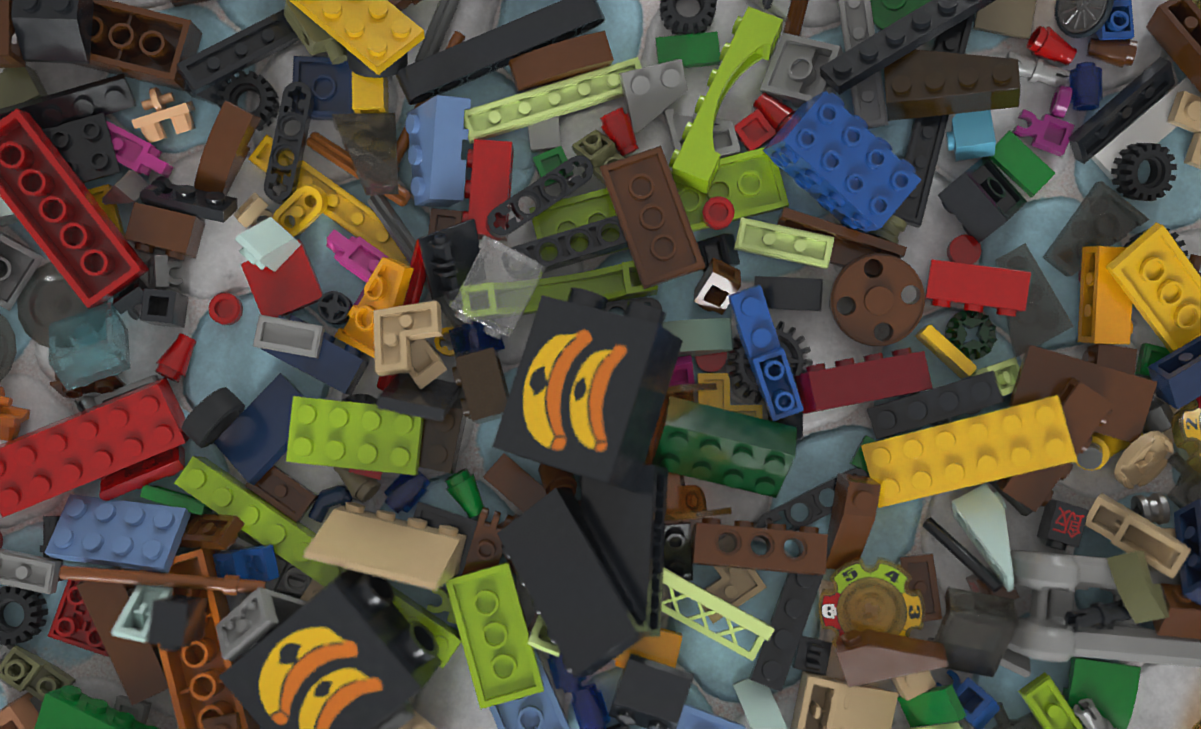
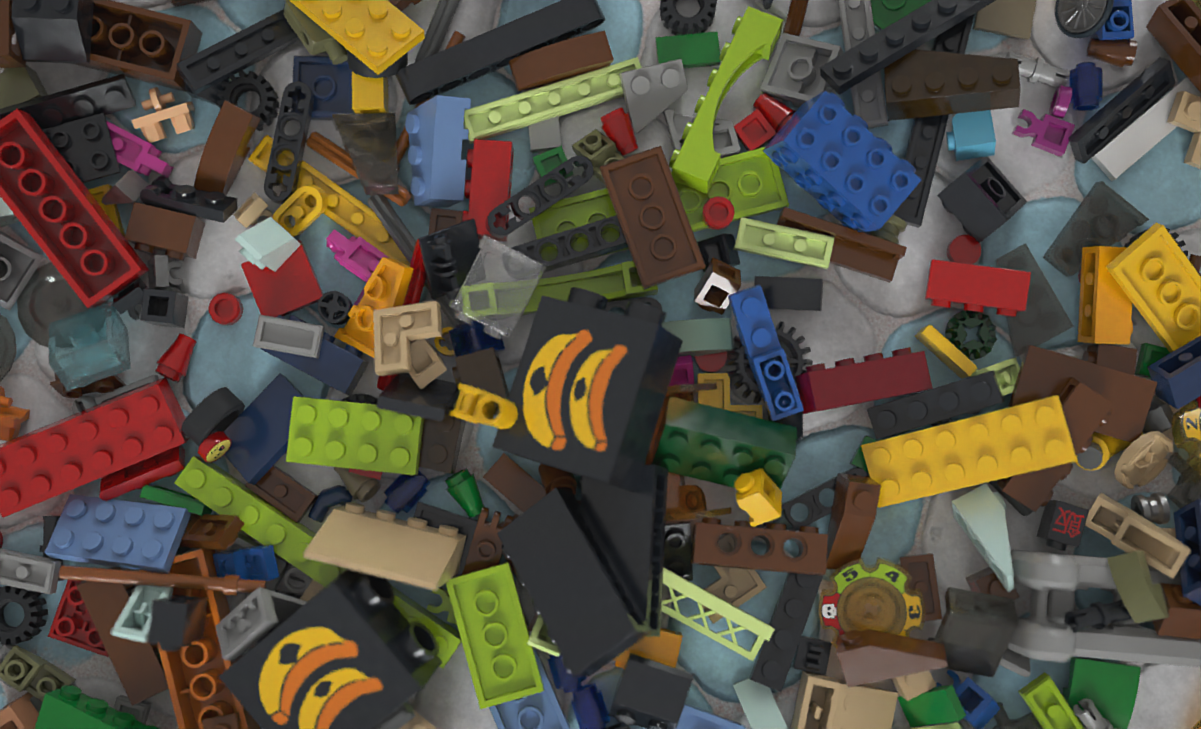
(214, 446): none -> red tile
(479, 407): none -> yellow piece
(758, 497): none -> yellow brick
(877, 299): reddish brown piece -> none
(963, 555): black bar -> none
(1021, 164): green tile -> none
(1051, 46): red cone -> none
(1159, 171): black tyre -> none

